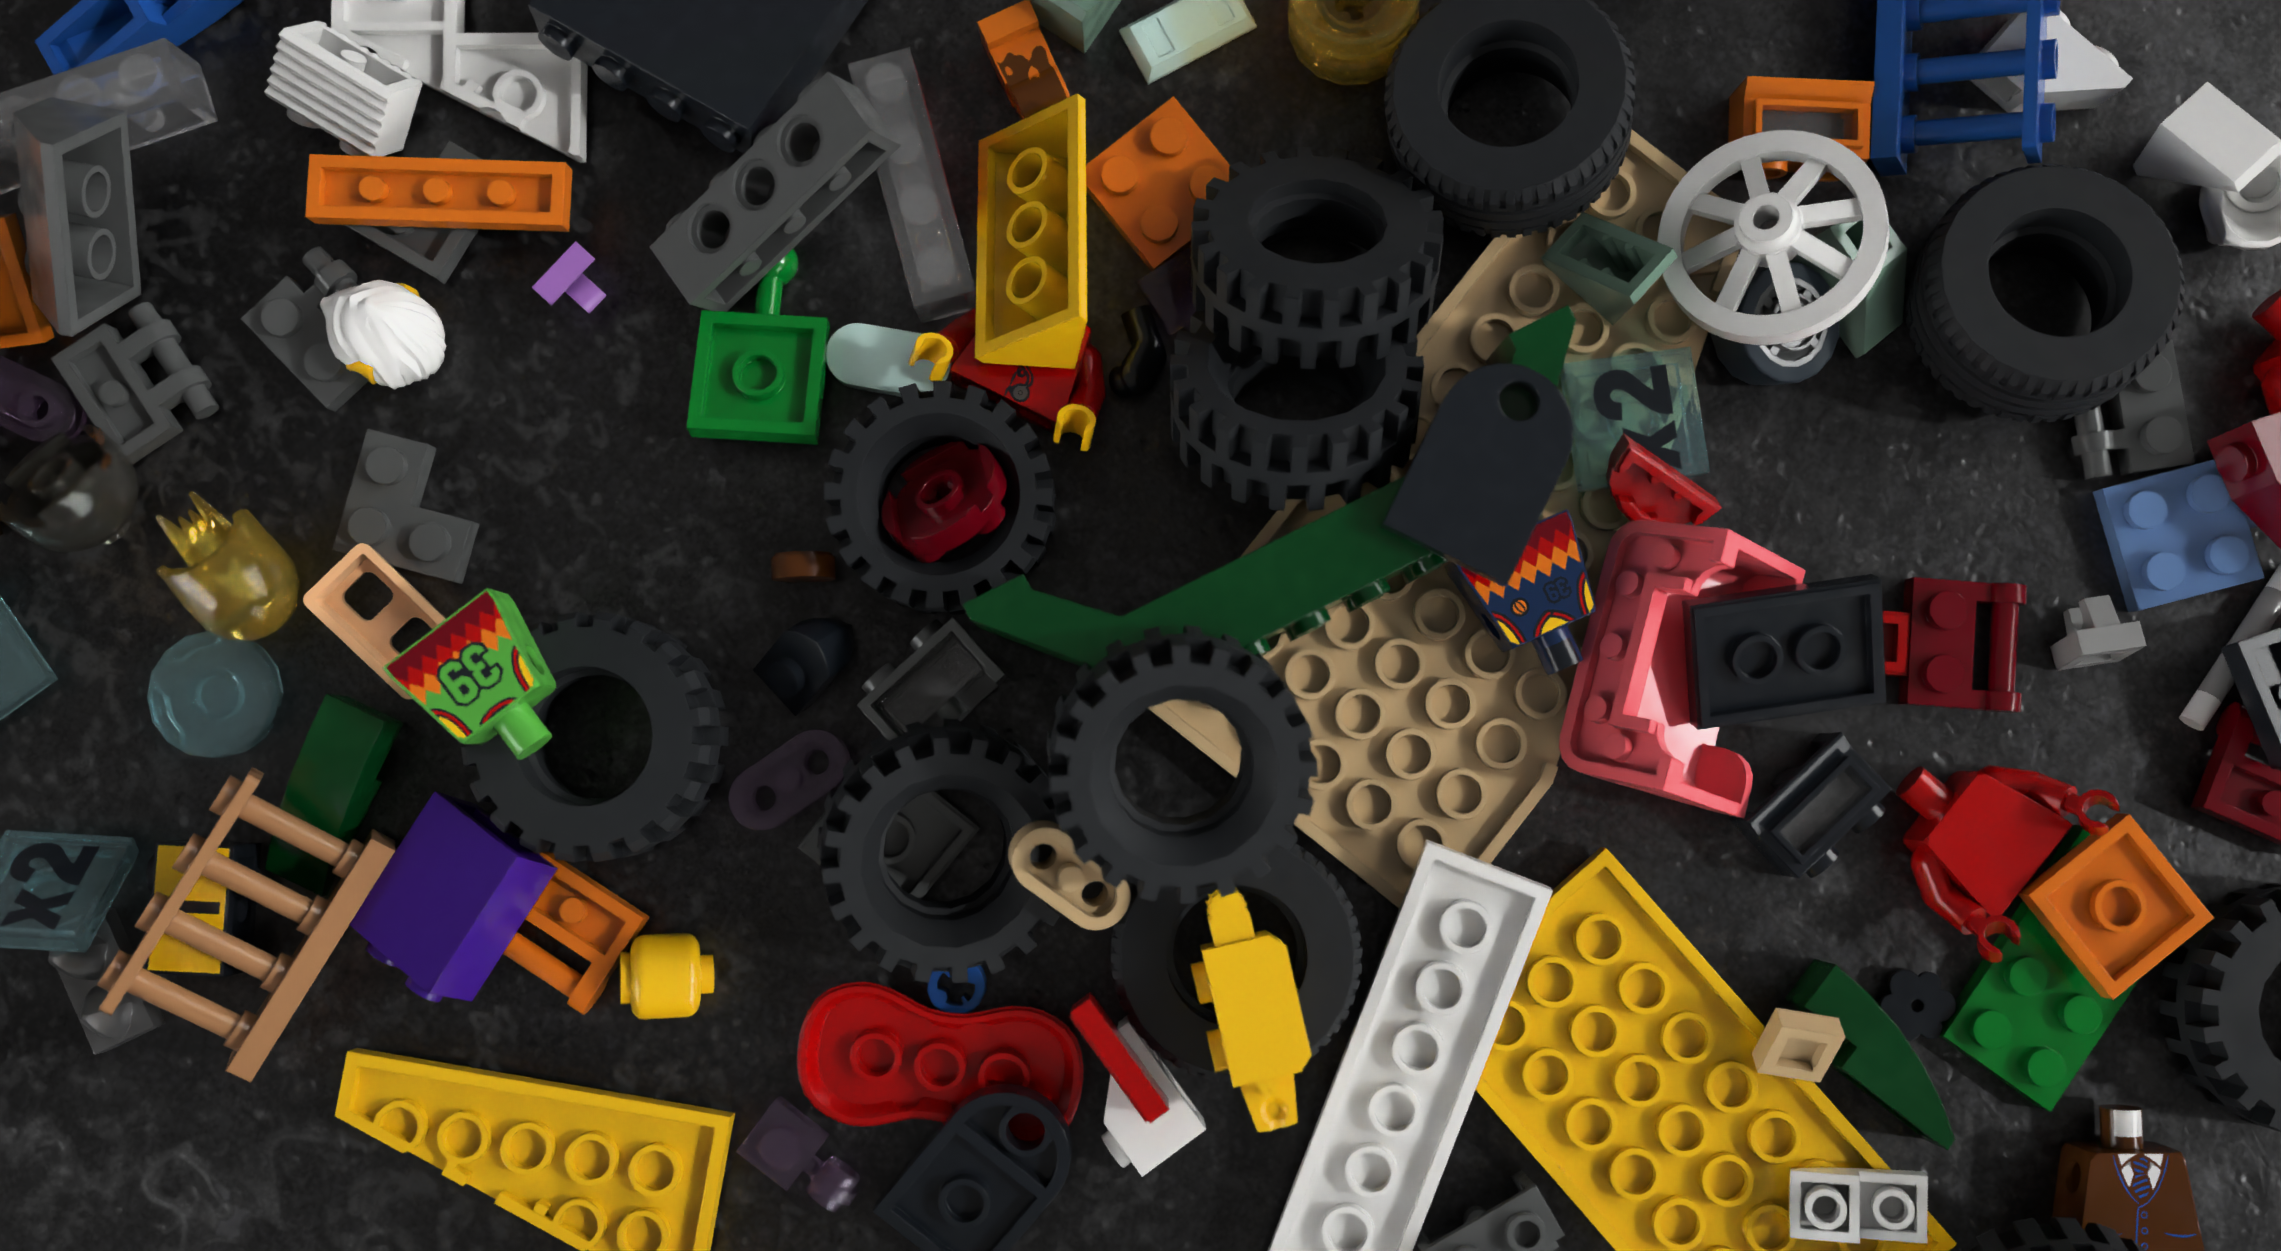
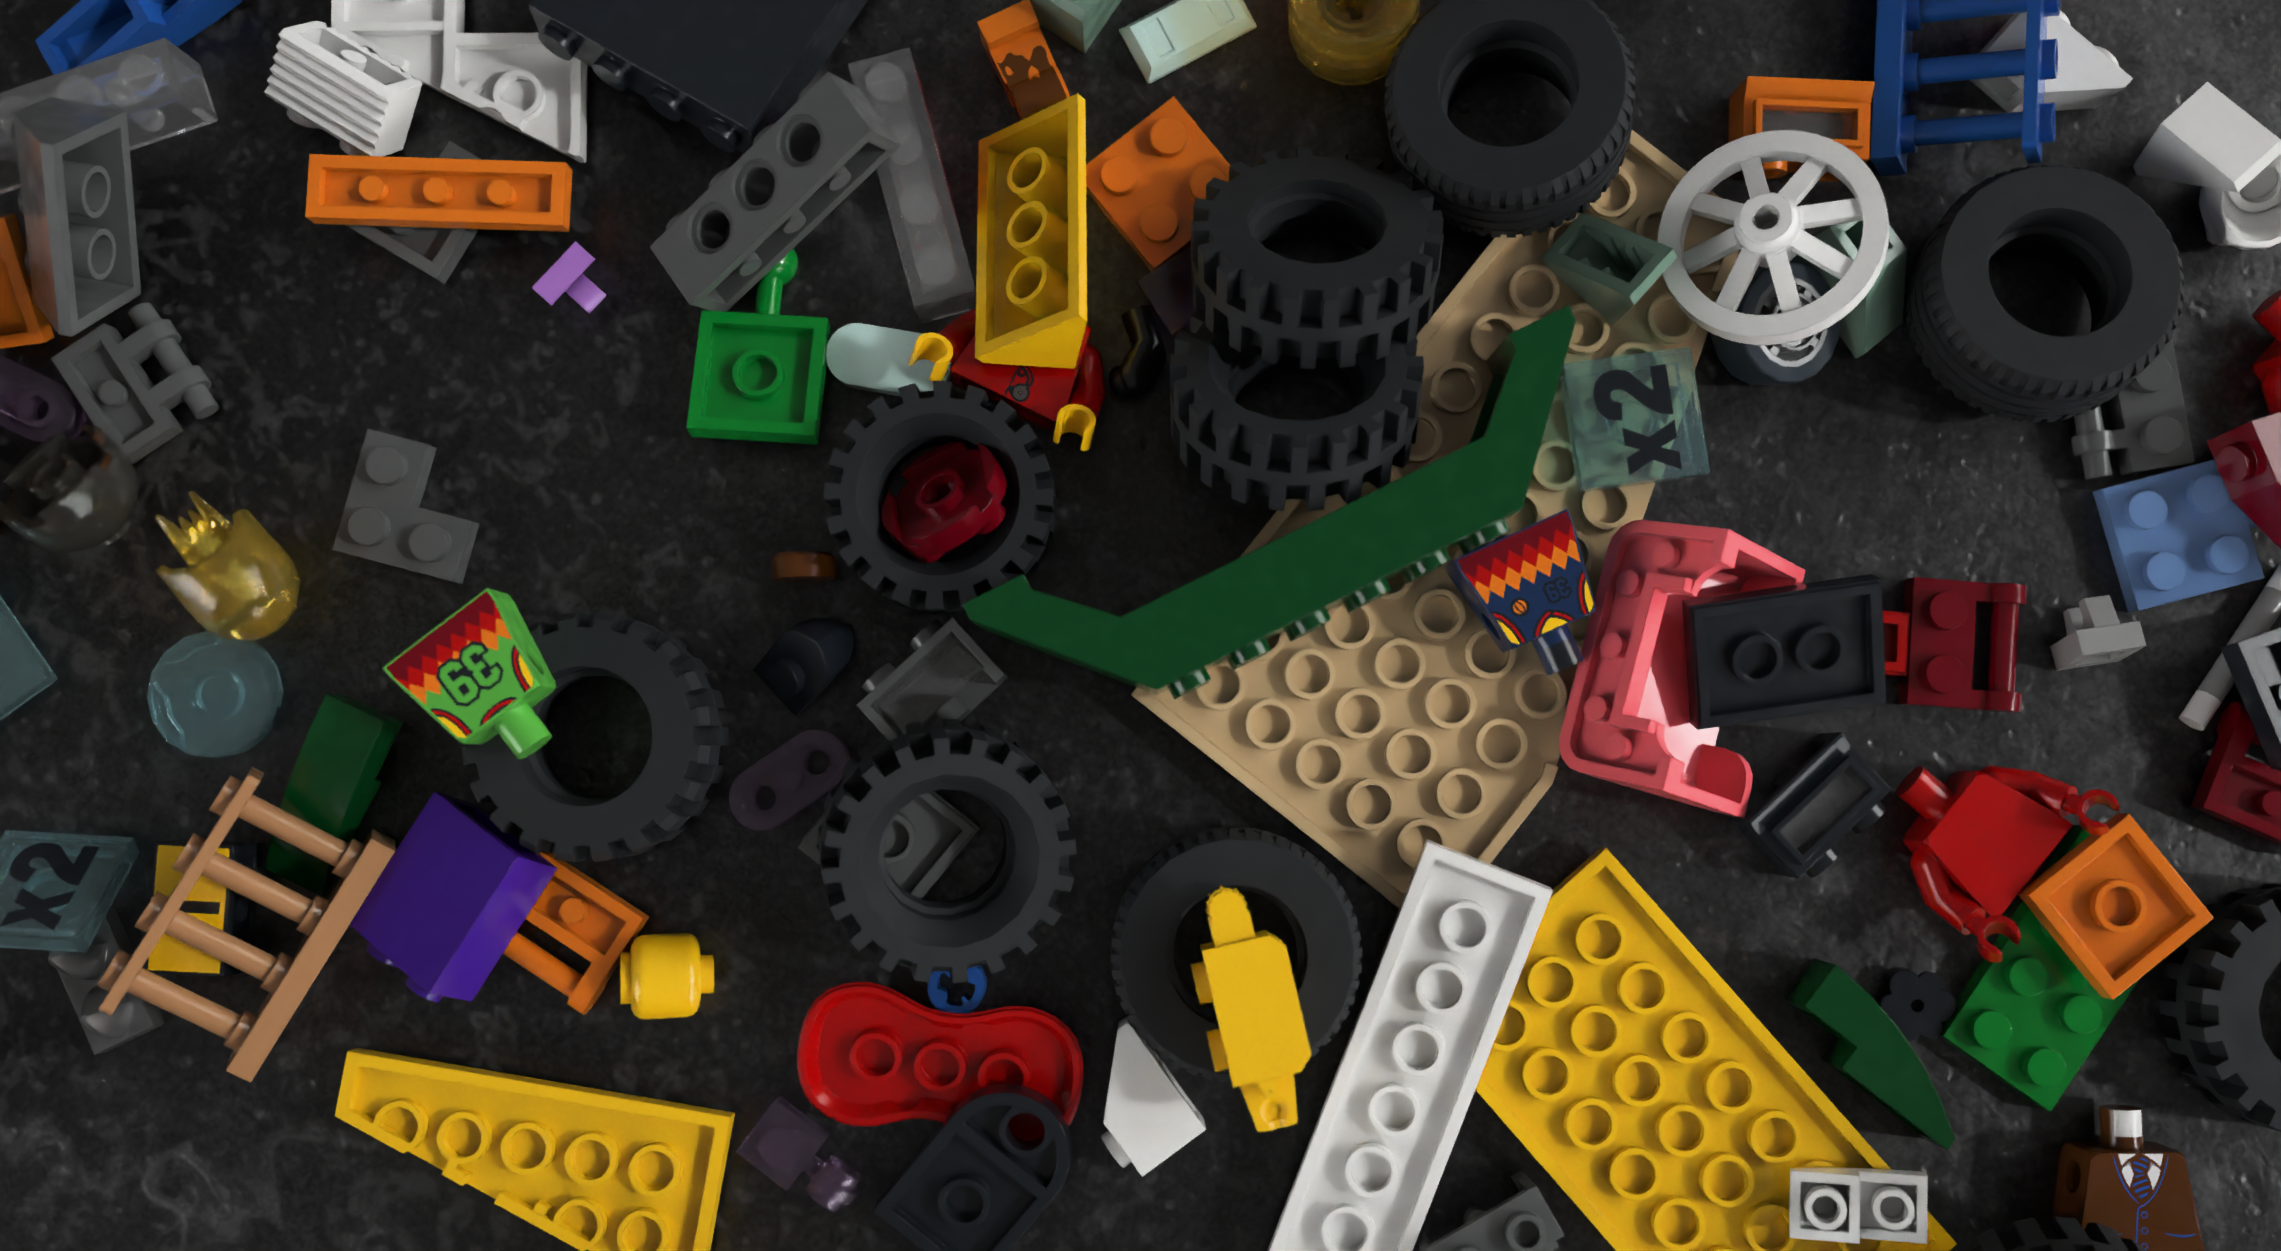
(295, 329): dark grey plate -> none
(372, 637): light nougat piece -> none
(385, 332): white hair -> none
(1064, 876): tan plate -> none
(1119, 1058): red tile -> none
(1207, 845): black tyre -> none
(1482, 475): black tile -> none
(1654, 490): red tile -> none
(1798, 1045): tan plate -> none

